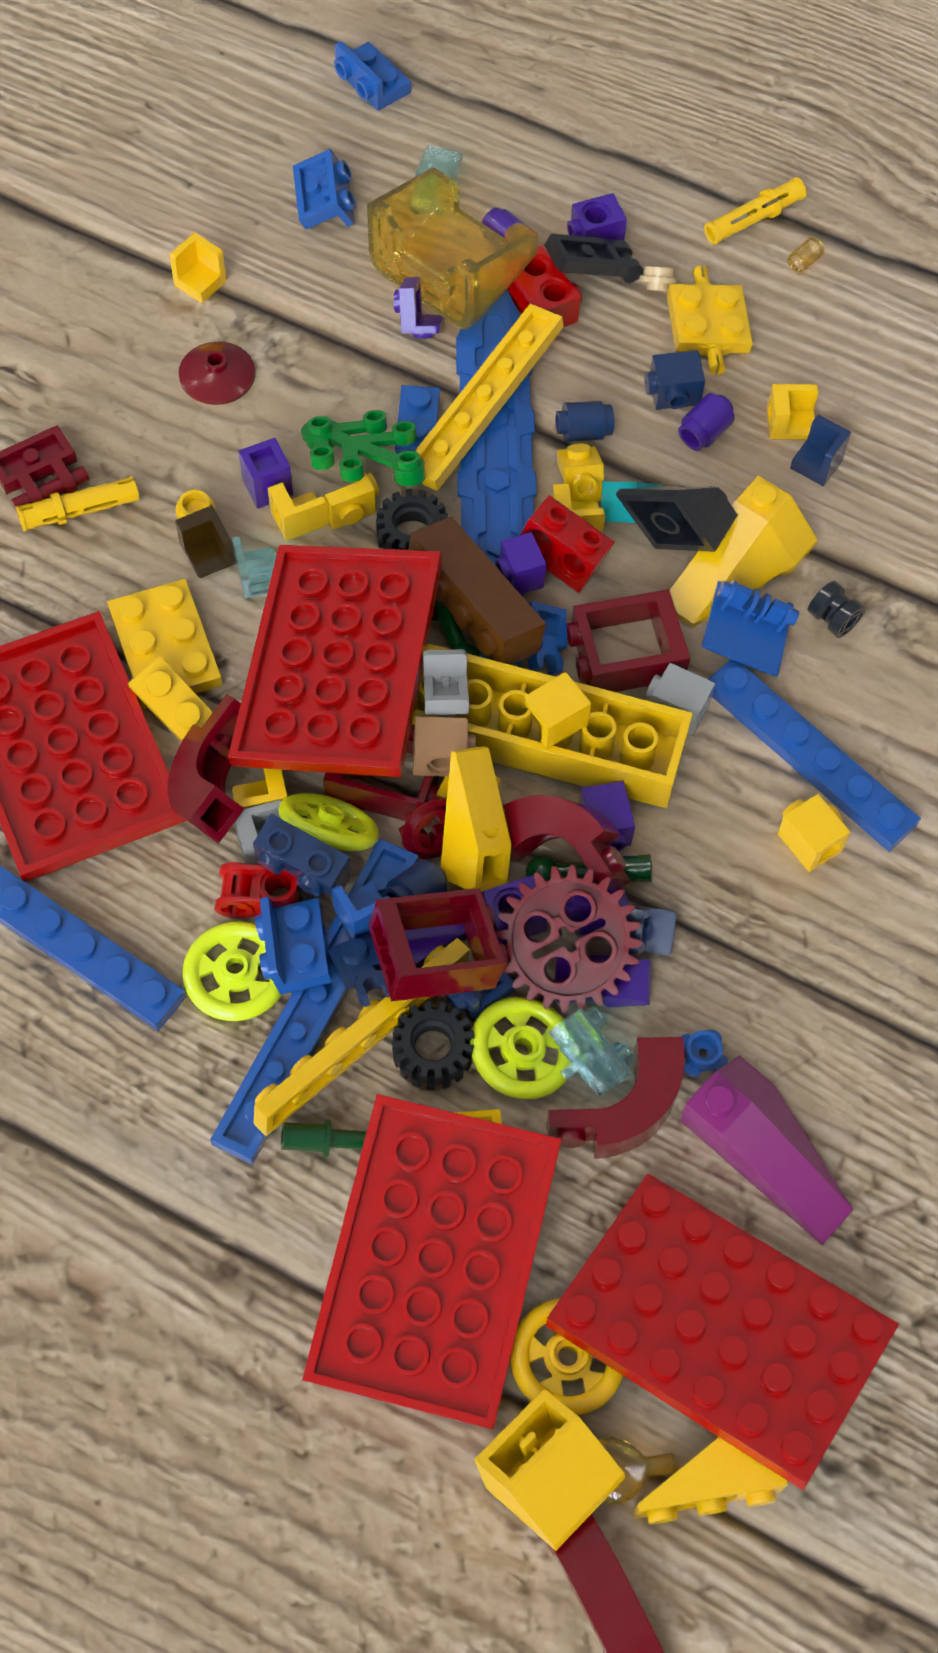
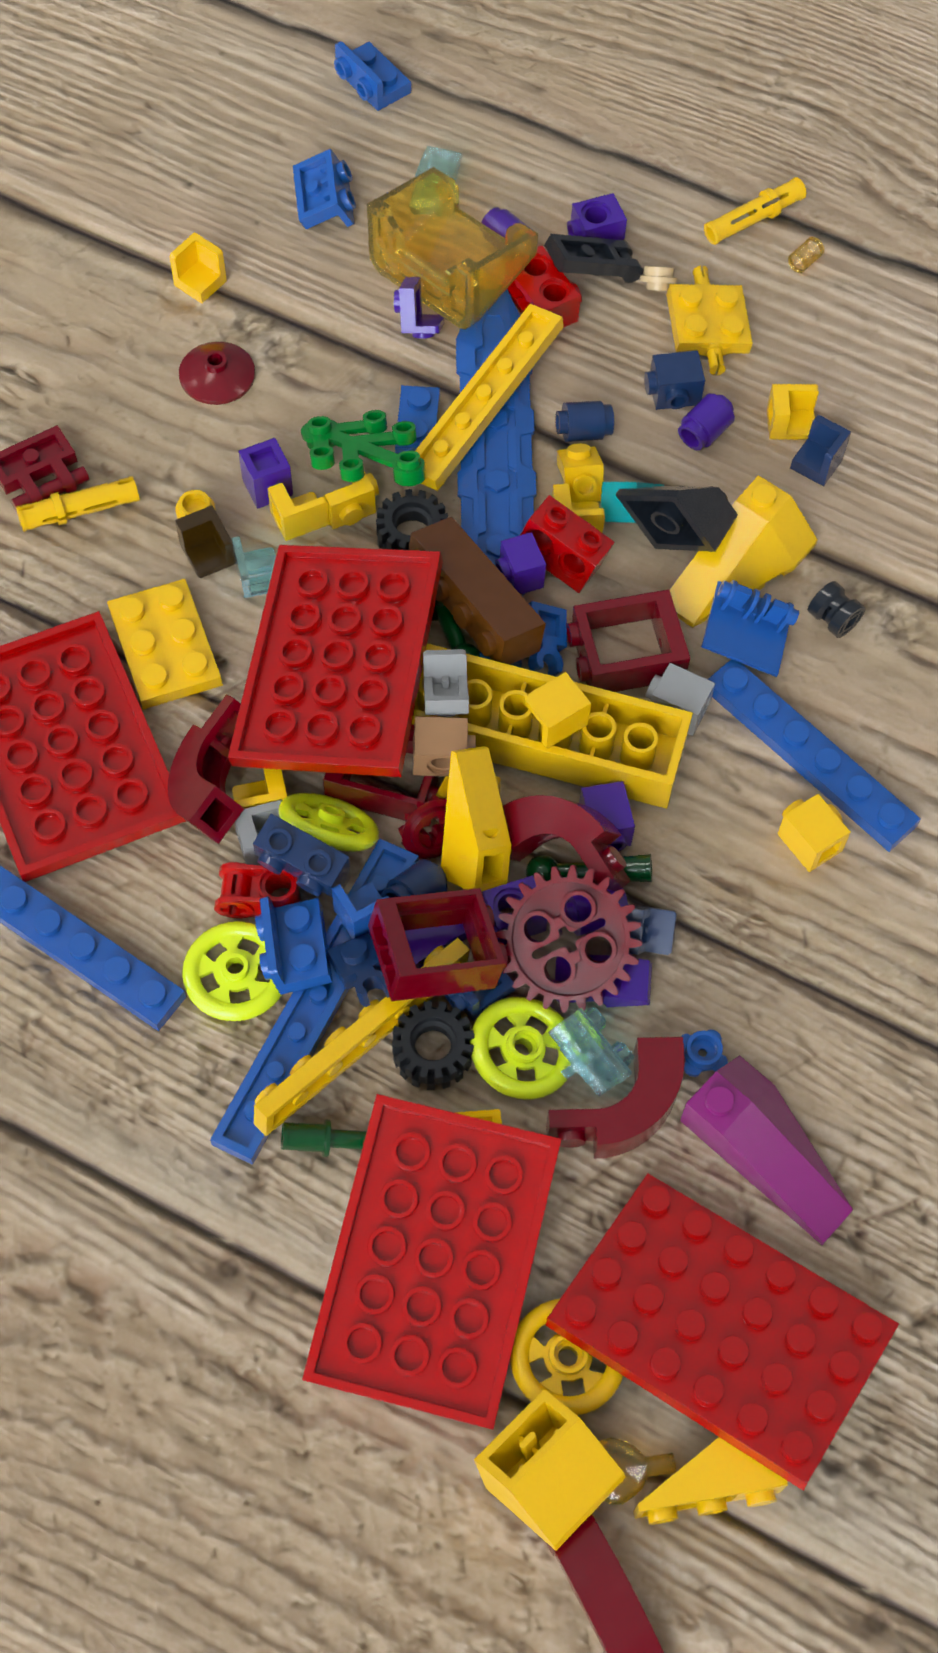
(169, 698): yellow plate -> none

